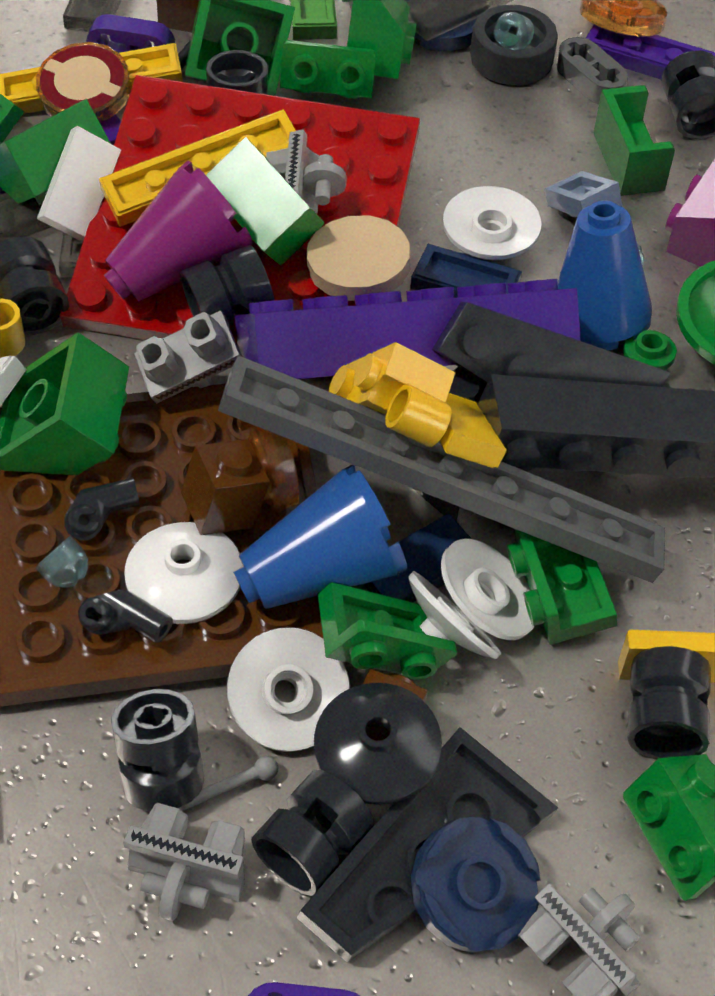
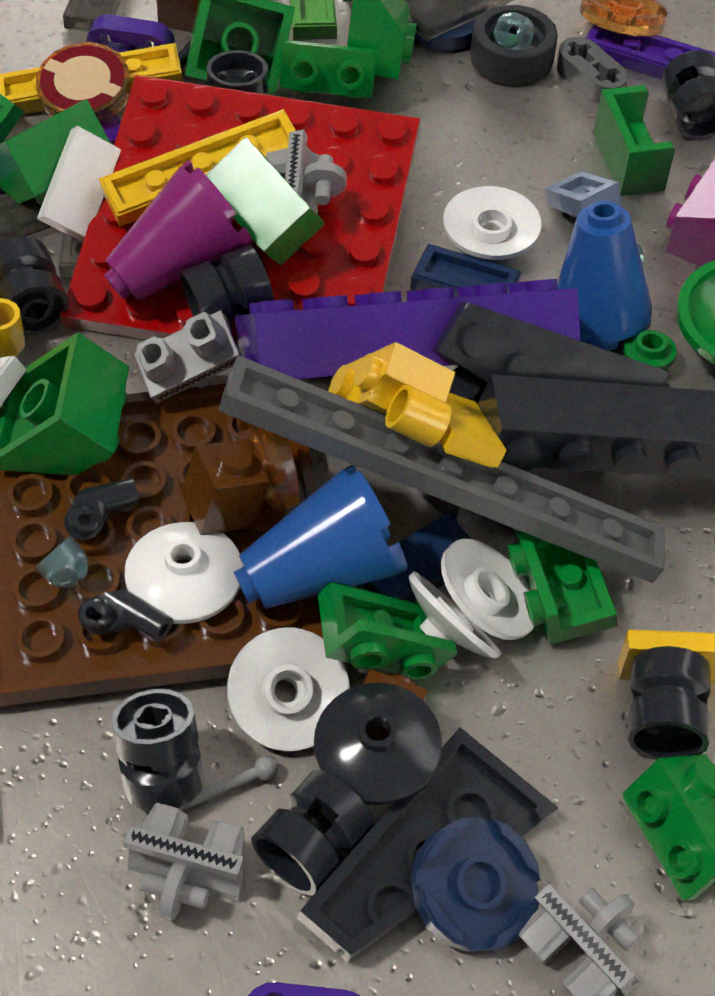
(358, 256): tan tile -> none

